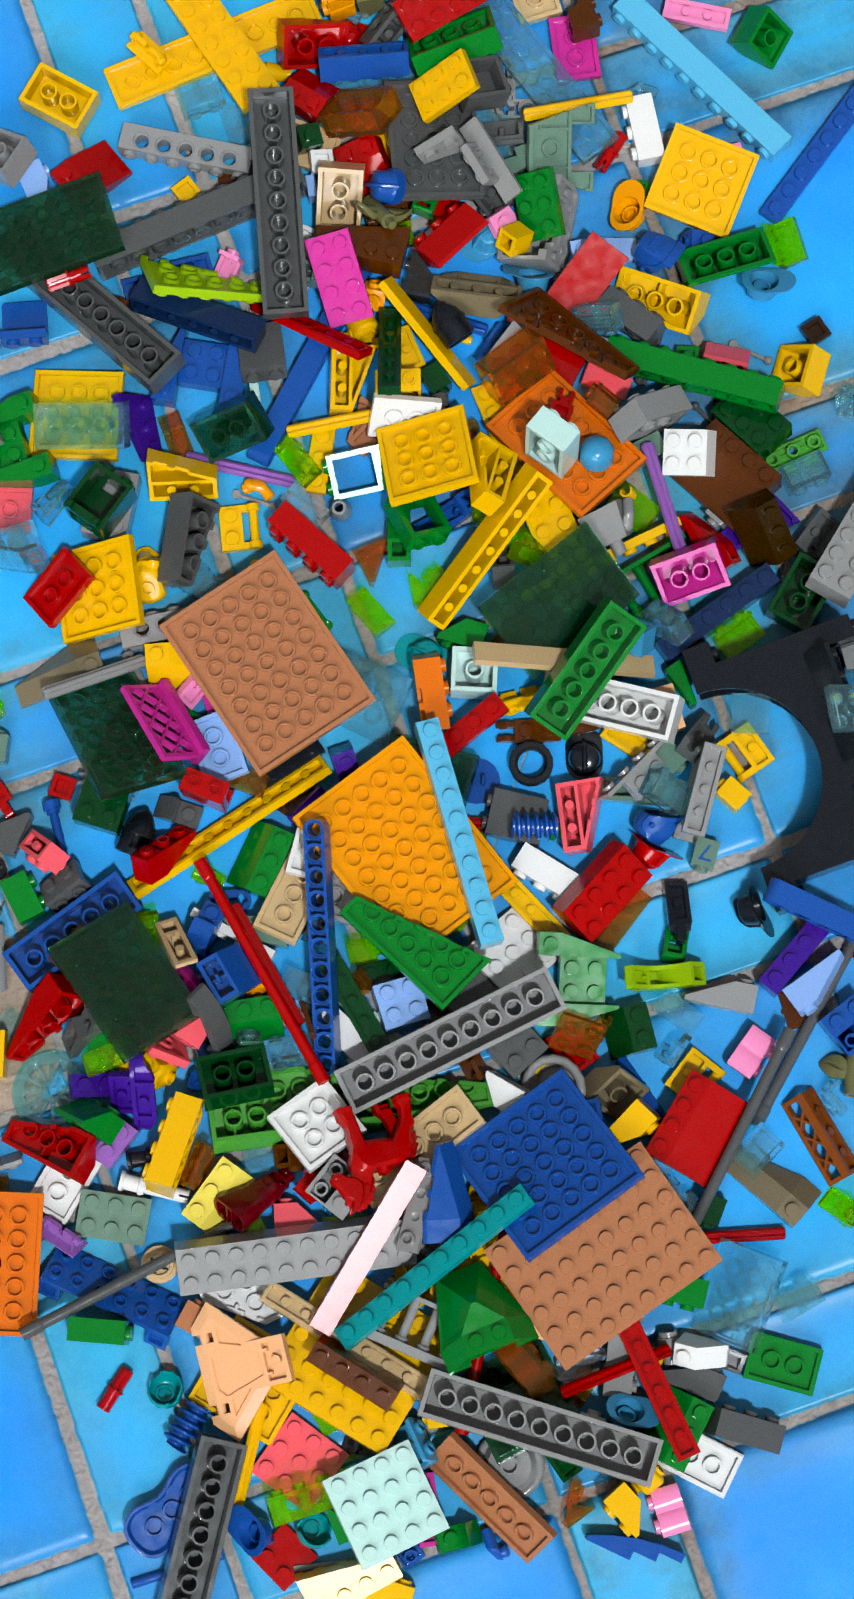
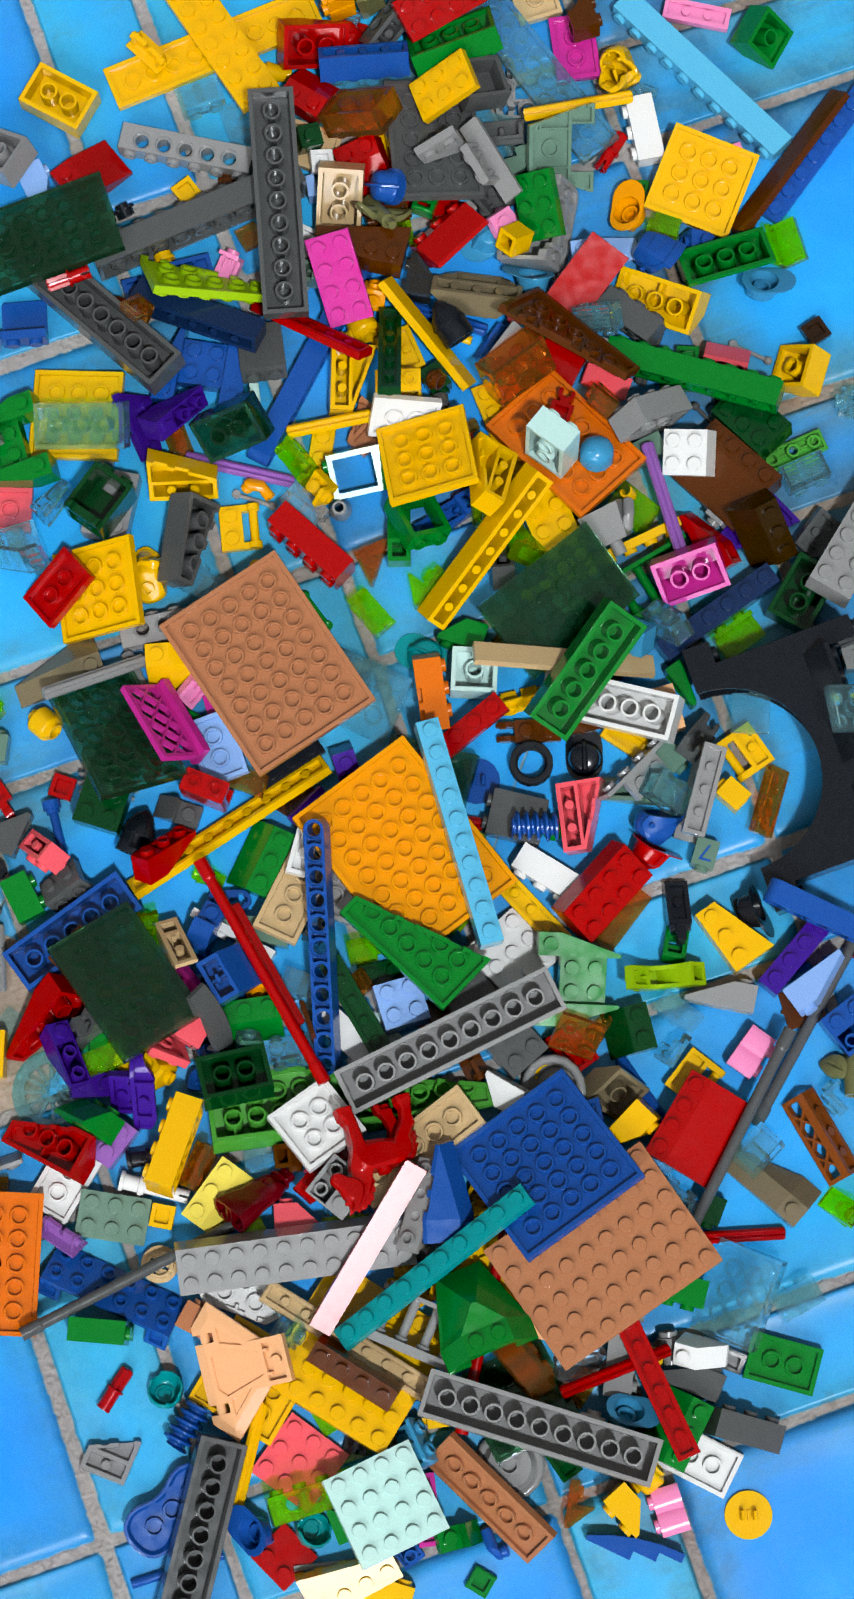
(44, 724): none -> yellow head
(64, 1053): none -> dark purple slope
(111, 1460): none -> light grey wing
(124, 211): none -> black plate
(137, 308): none -> clear orange bracket
(162, 1216): none -> yellow plate
(166, 255): none -> yellow plate
(171, 414): none -> dark purple slope
(247, 236): none -> clear orange plate
(294, 1332): none -> clear light blue bracket
(321, 487): none -> yellow bracket
(436, 379): none -> reddish brown plate
(480, 1581): none -> green tile
(617, 69): none -> yellow head
(665, 225): none -> clear neon green brick
(731, 937): none -> yellow wedge
(748, 1514): none -> yellow piece
(768, 801): none -> clear orange plate
(790, 161): none -> reddish brown tile

